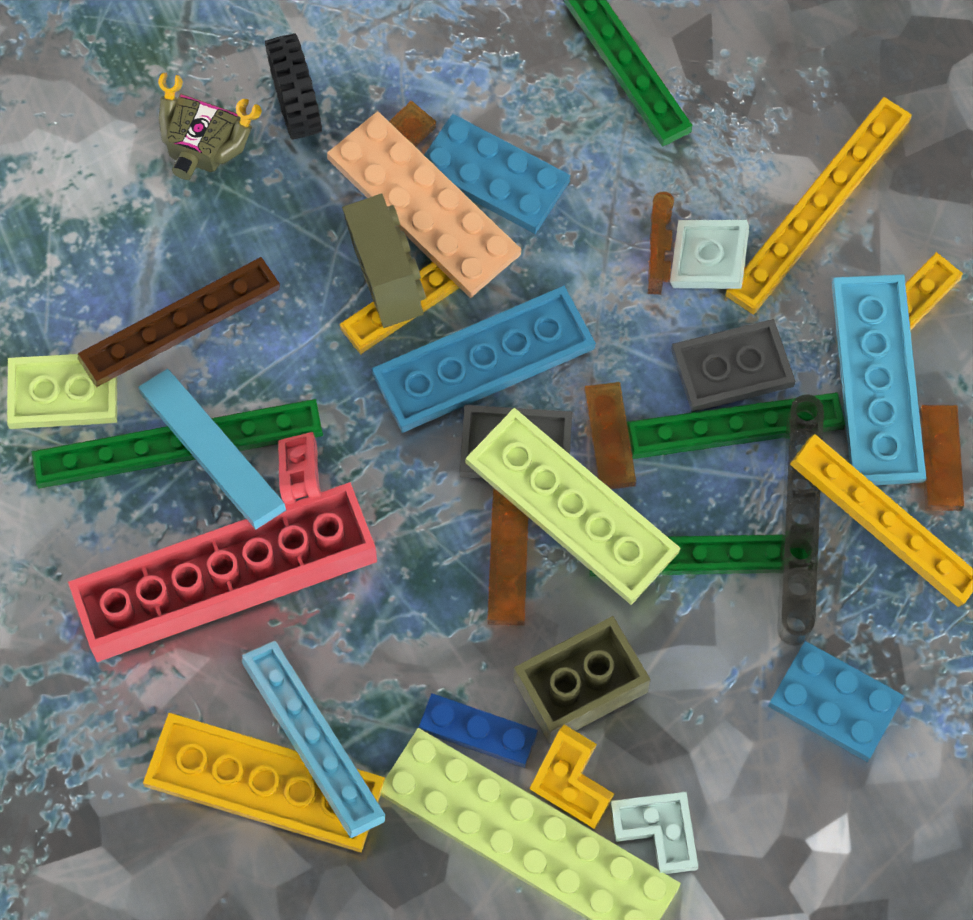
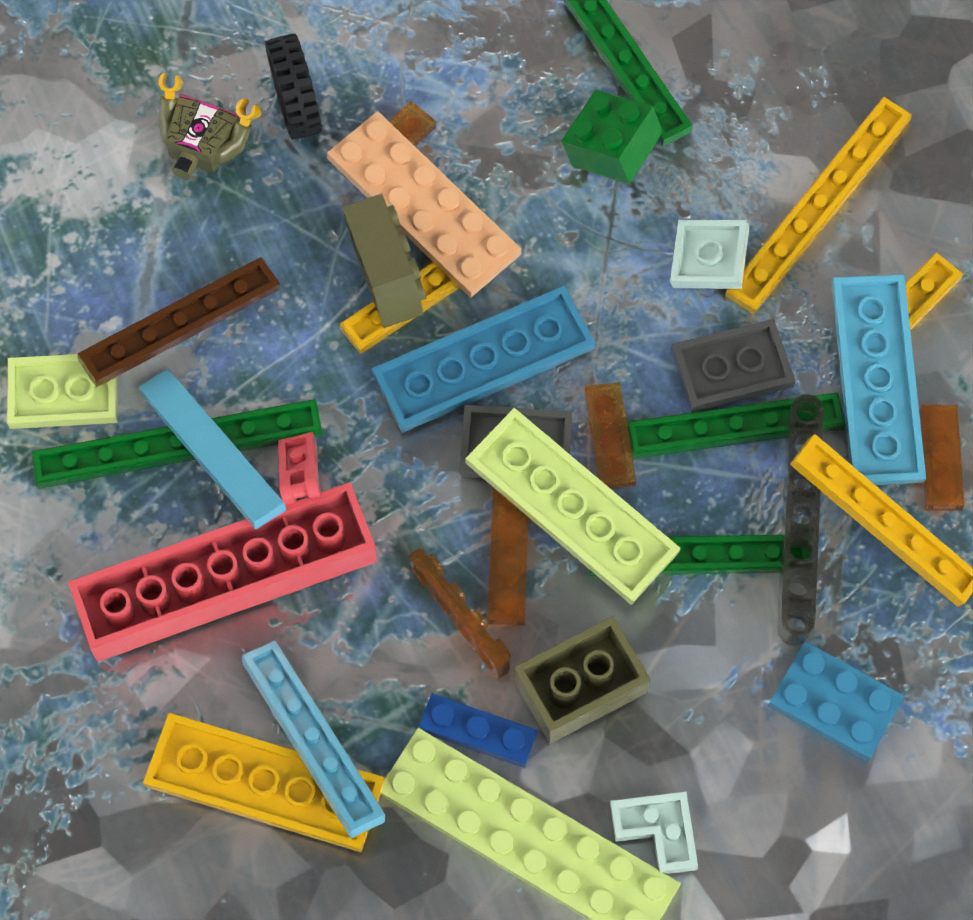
(469, 623): none -> clear orange plate
(497, 173): dark azure plate -> none
(562, 779): yellow plate -> none
(612, 136): none -> green brick
(660, 241): clear orange plate -> none

